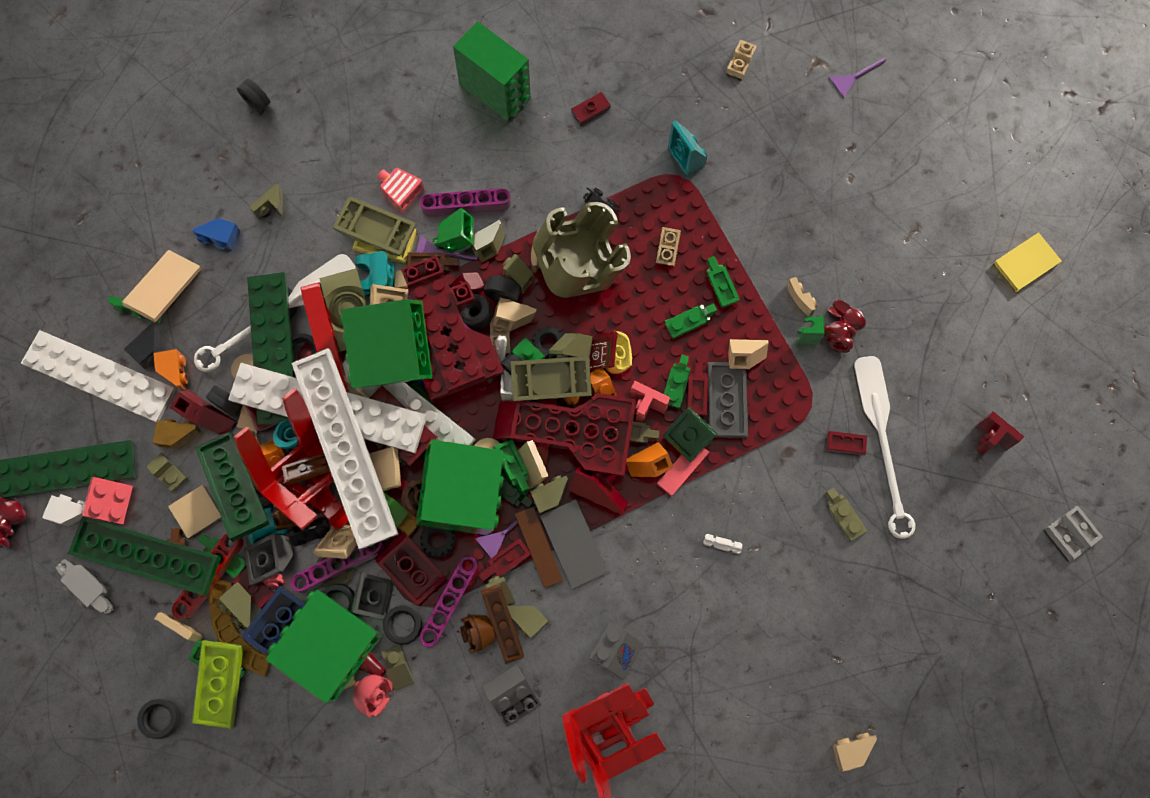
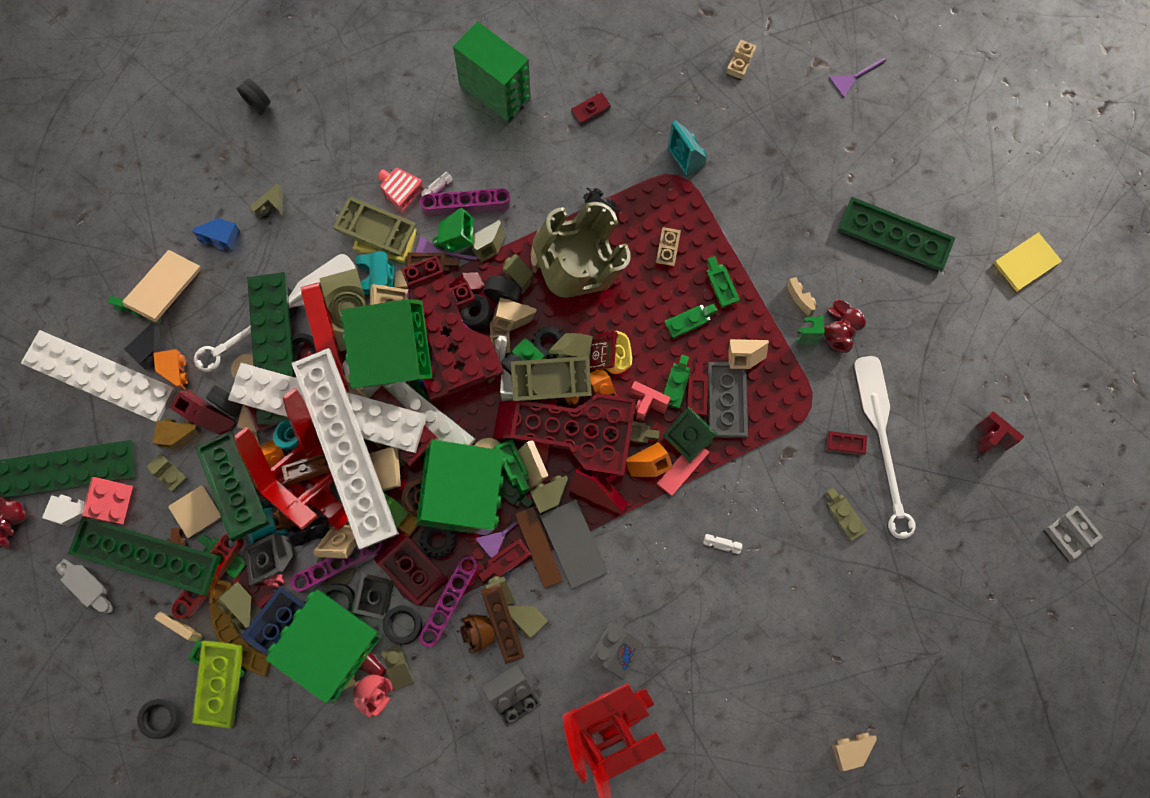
(438, 184): none -> white axle
(896, 234): none -> dark green plate

